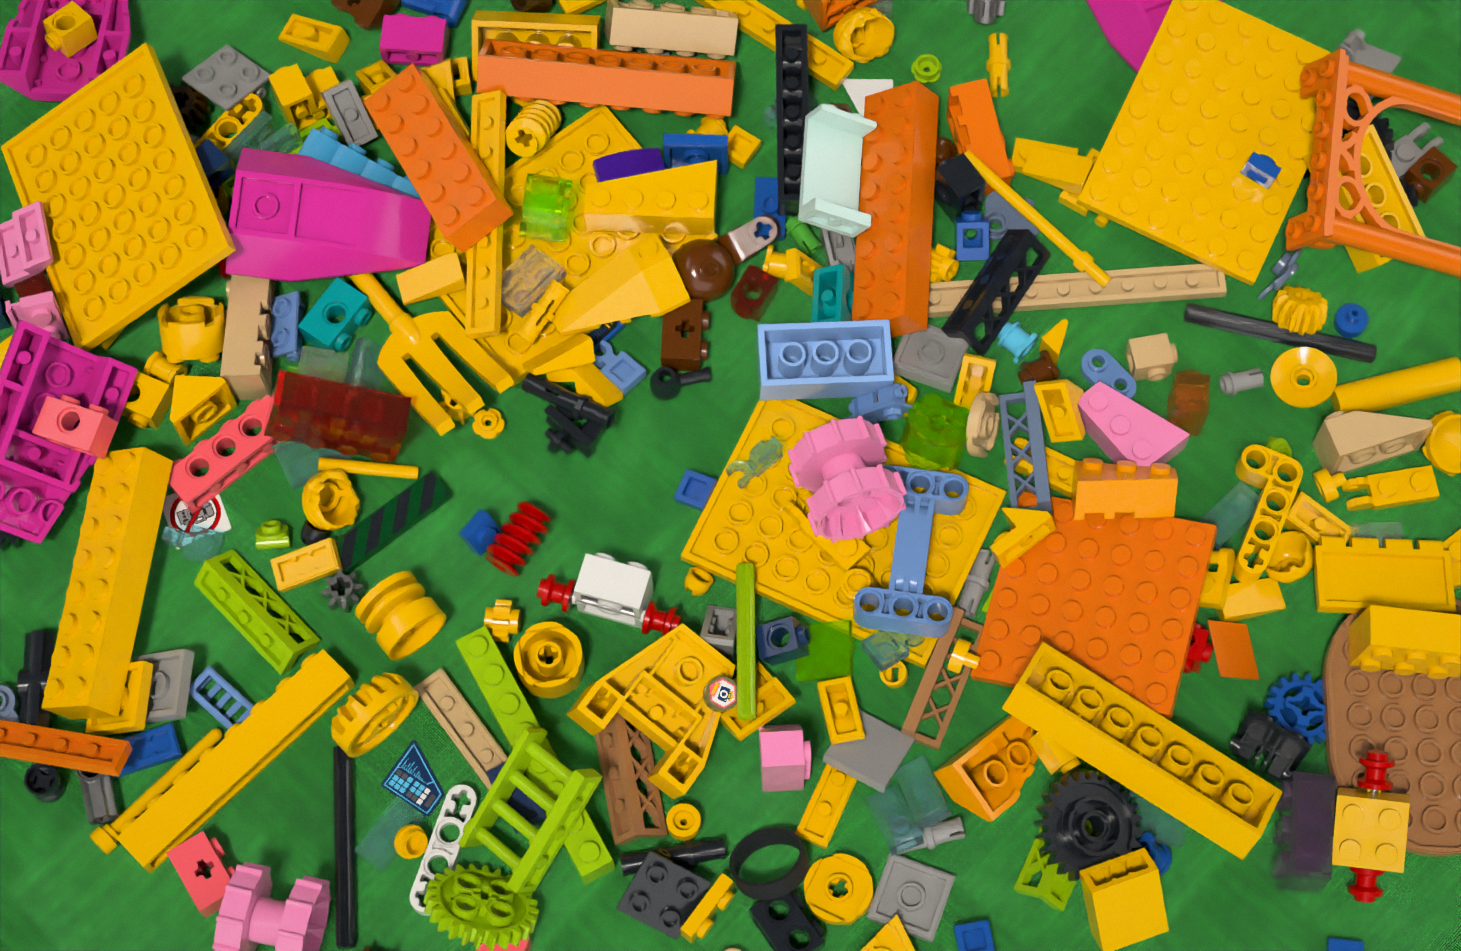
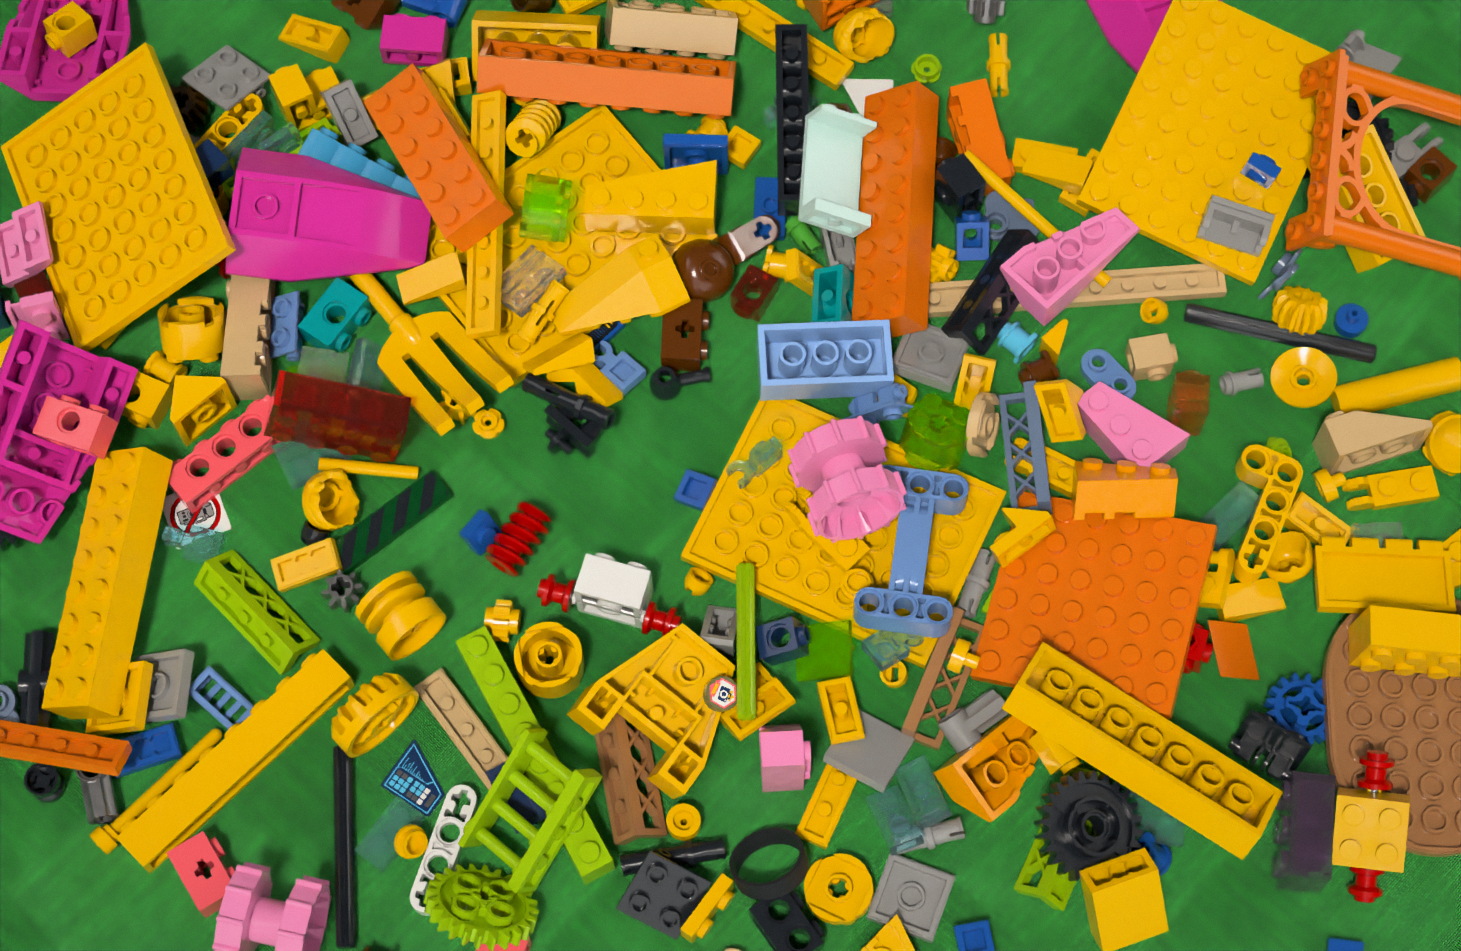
(272, 535): lime plate -> none
(374, 76): yellow slope -> none
(628, 164): dark purple slope -> none
(966, 724): none -> light grey piece
(1059, 268): none -> bright pink wedge
(1154, 305): none -> yellow hinge
(1235, 226): none -> light grey hinge

